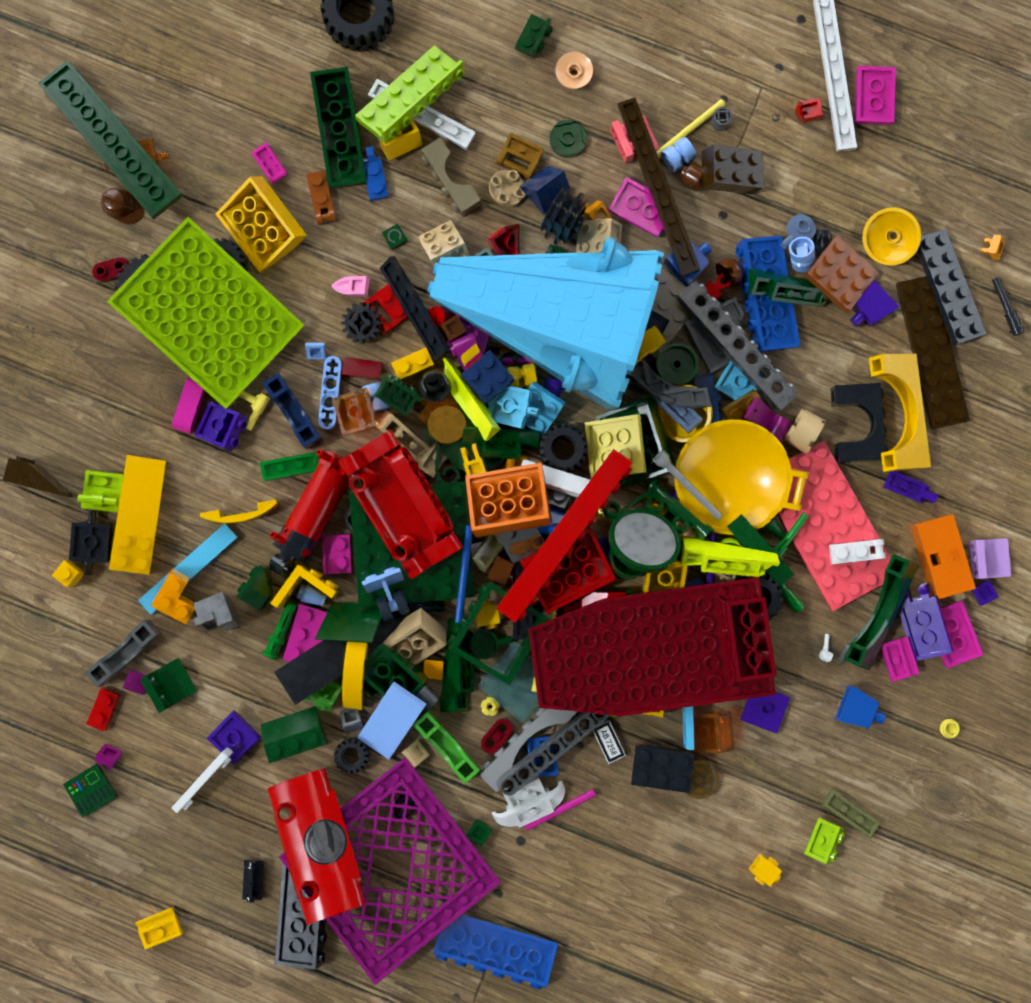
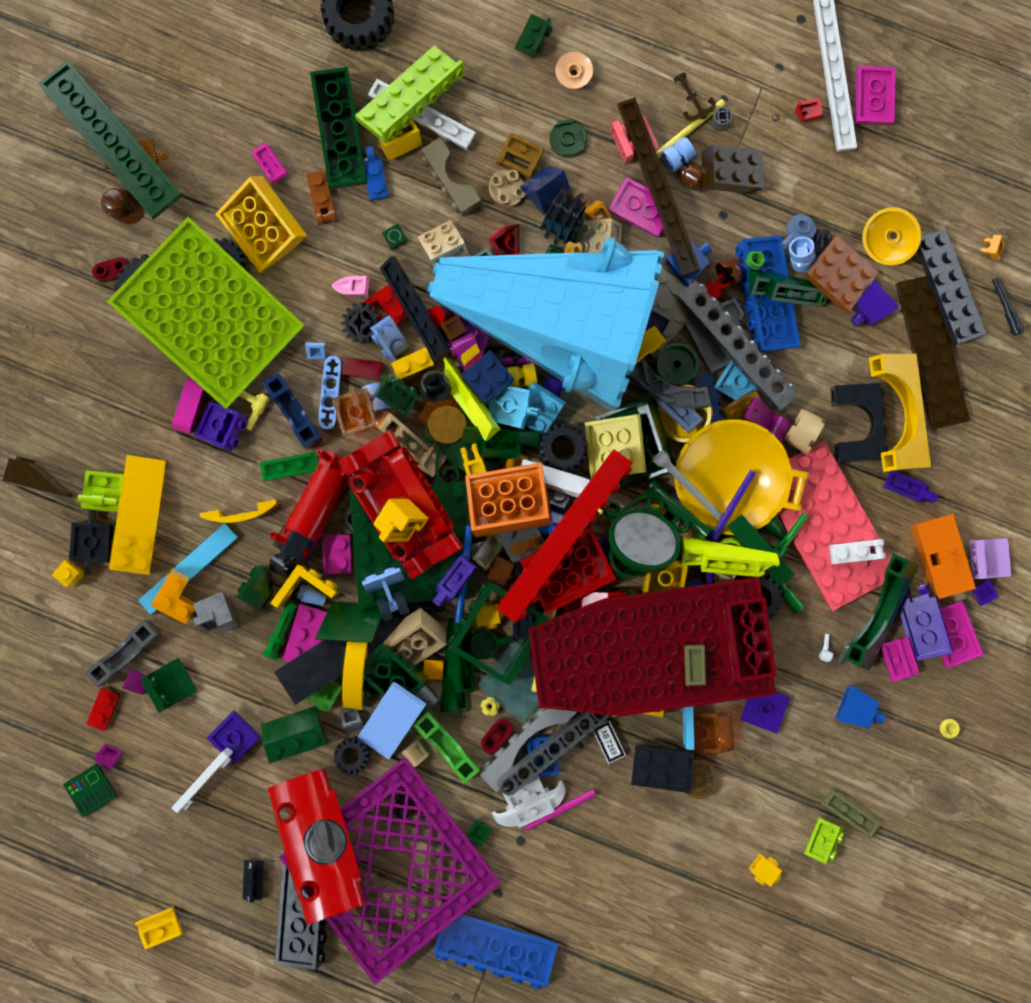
(389, 337): none -> medium blue bracket
(399, 520): none -> yellow plate
(454, 580): none -> dark purple hinge
(570, 247): none -> light orange plate
(694, 665): none -> olive tile
(702, 113): none -> dark brown piece
(733, 504): none -> dark purple bar
(759, 259): none -> bright green plate

